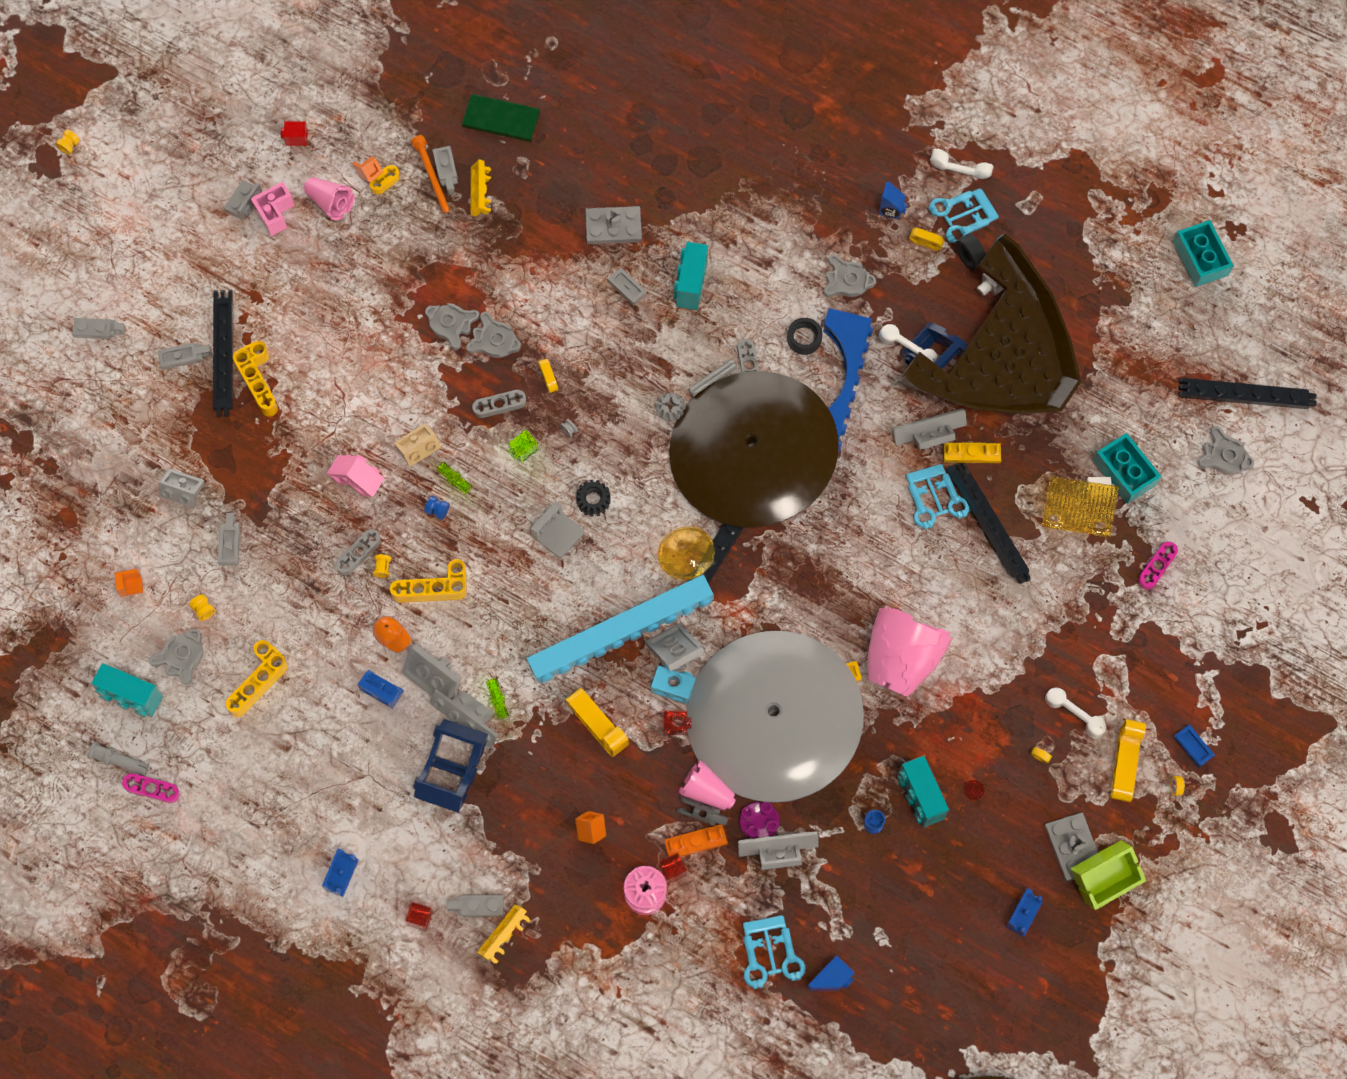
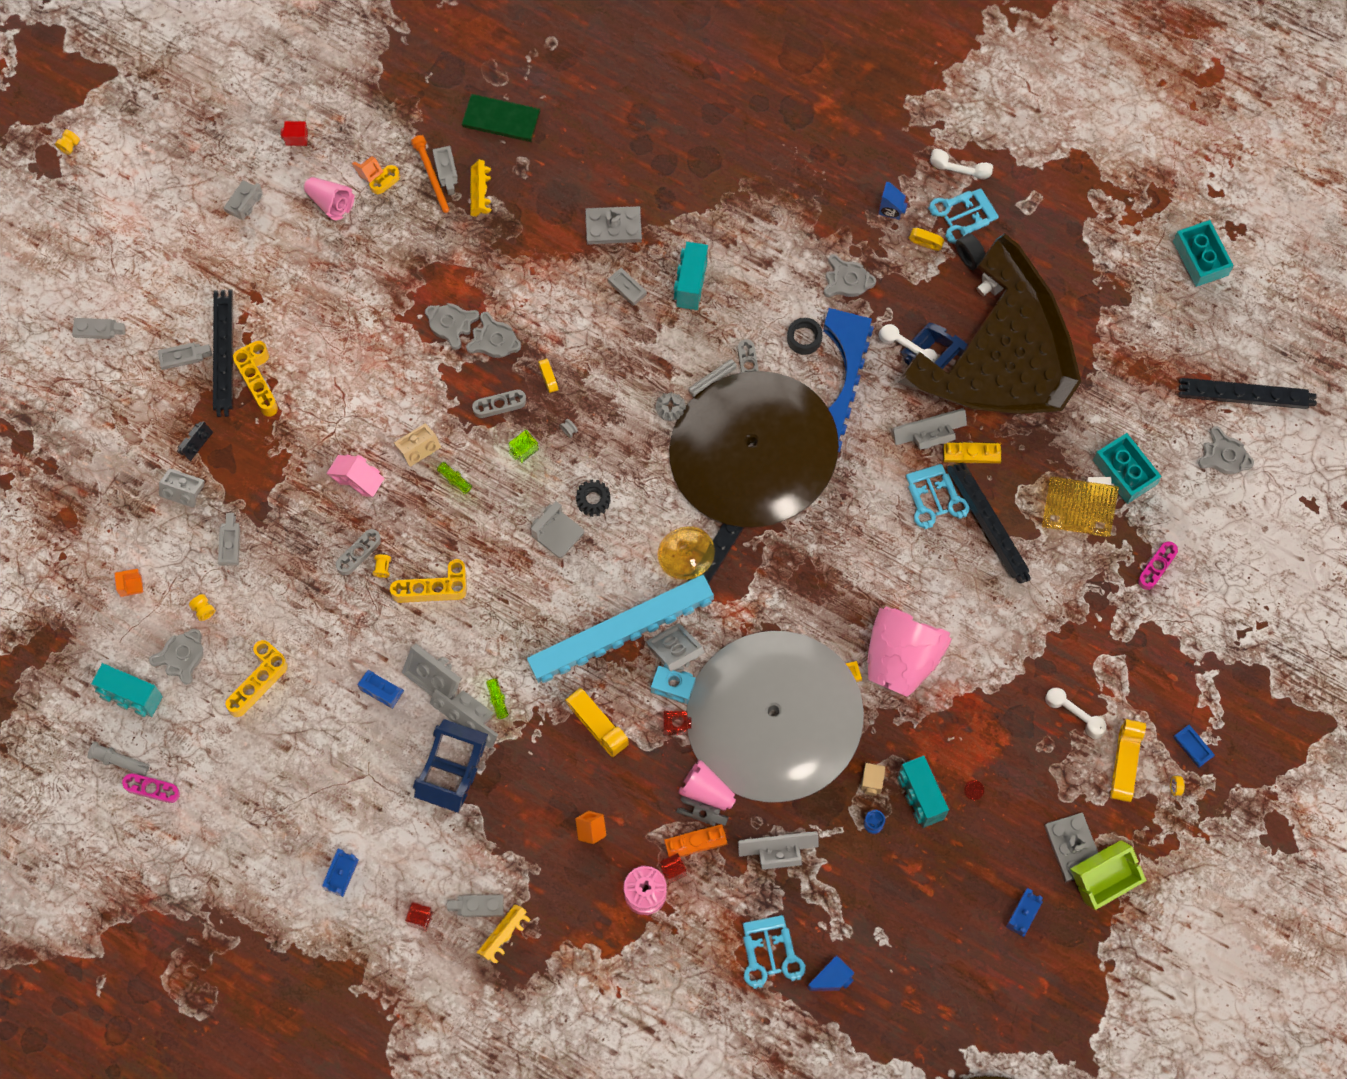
(197, 439): none -> black hinge
(270, 206): bright pink brick -> none
(393, 637): orange cap -> none
(437, 507): blue wheel -> none
(759, 820): magenta dish -> none
(873, 779): none -> tan brick
(1041, 755): yellow tile -> none

